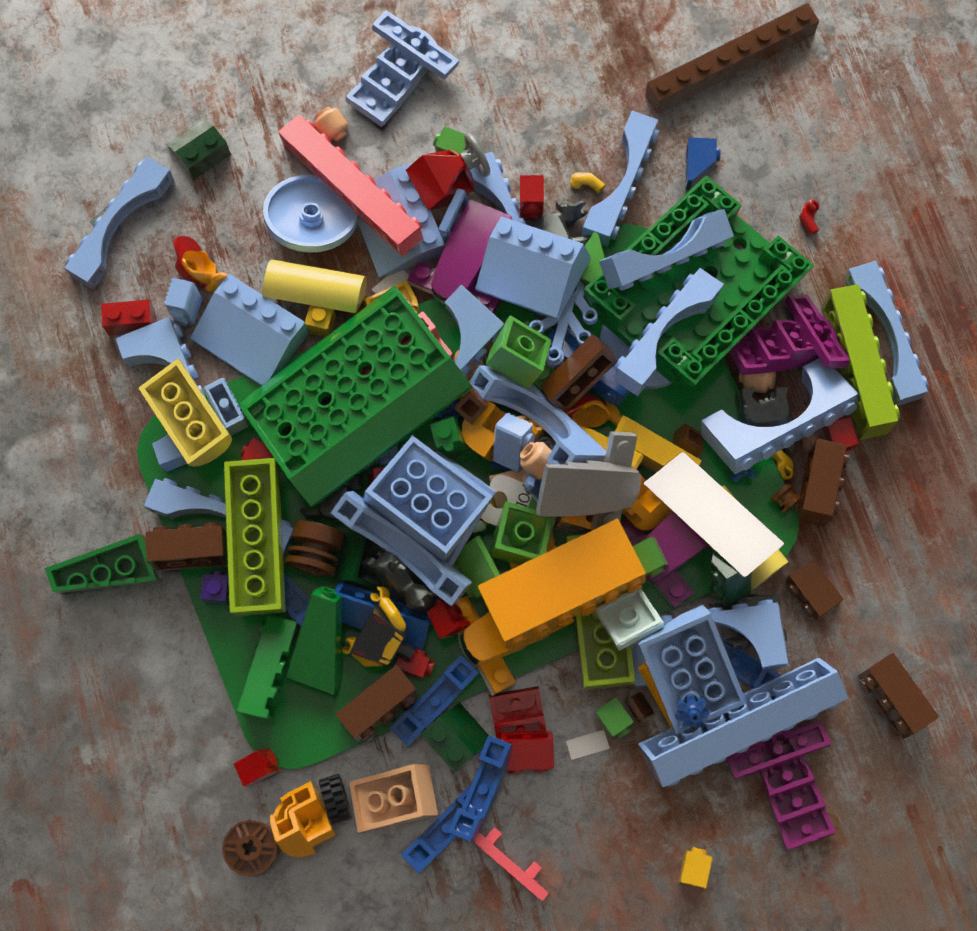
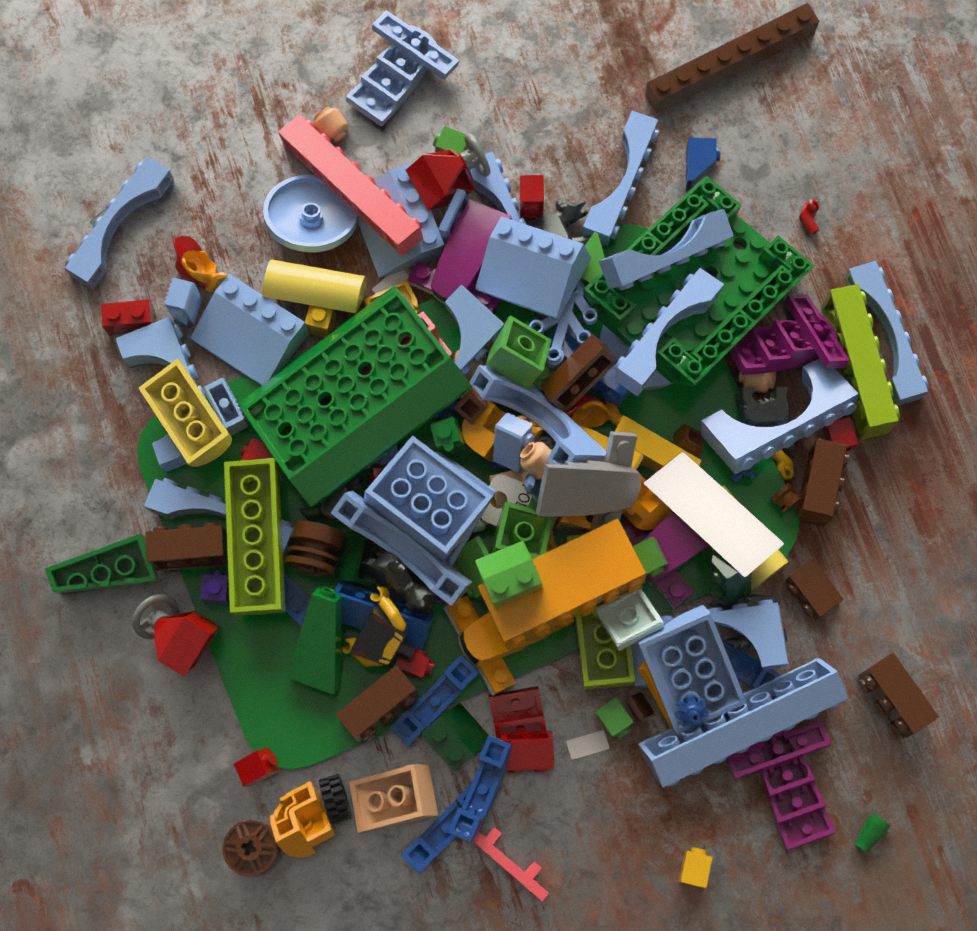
(178, 637): none -> red piece
(199, 148): dark green slope -> none
(268, 669): green wedge -> none
(447, 619): red brick -> none
(509, 574): none -> bright green slope
(587, 179): yellow arm -> none
(872, 832): none -> green cone

